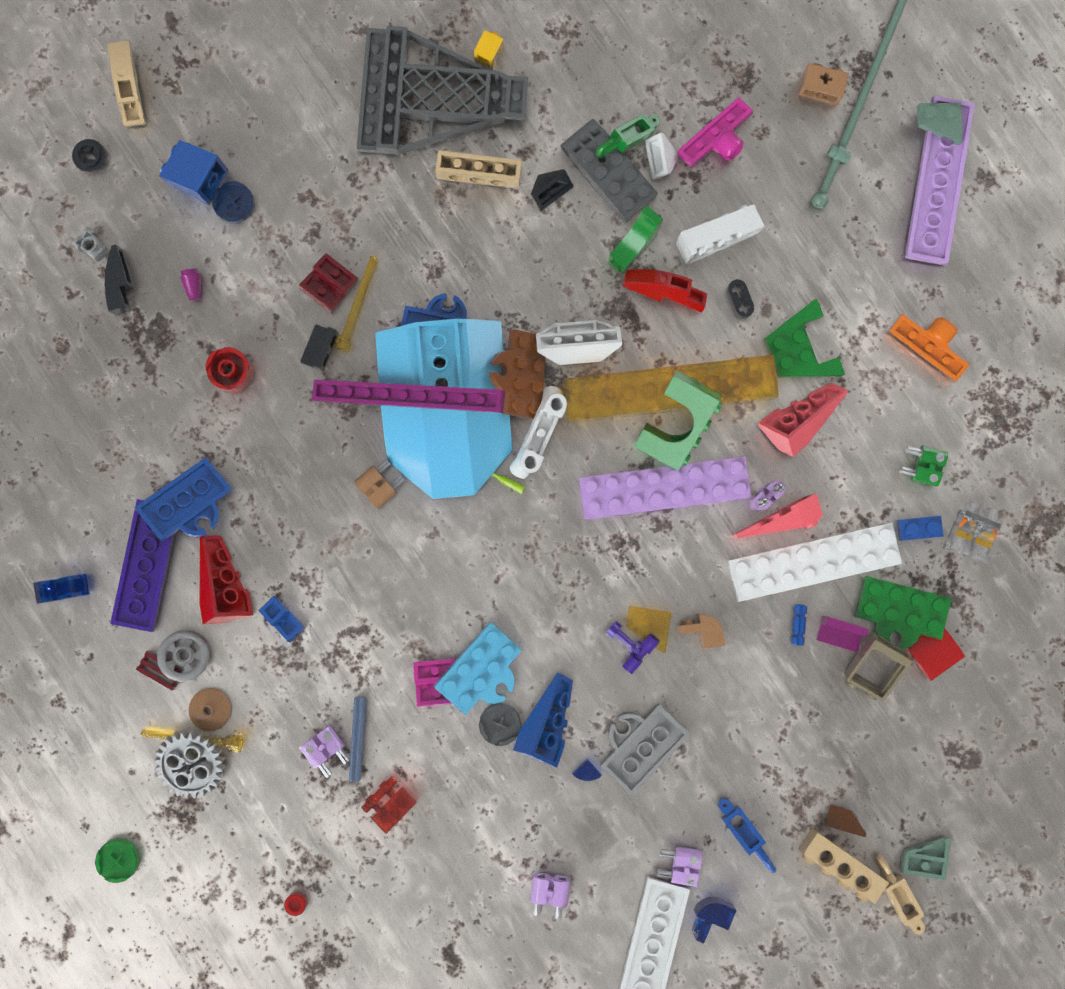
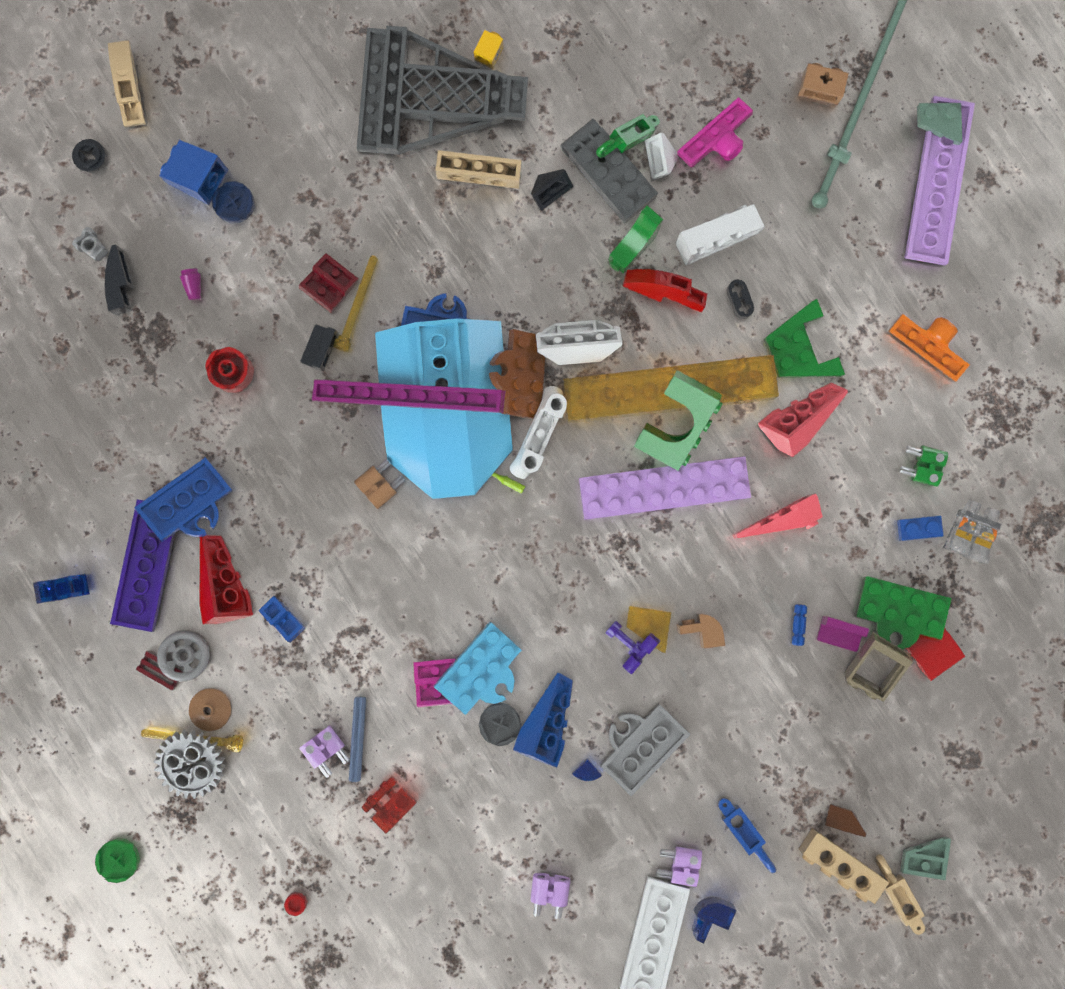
(767, 496): lavender piece -> none
(814, 562): white plate -> none

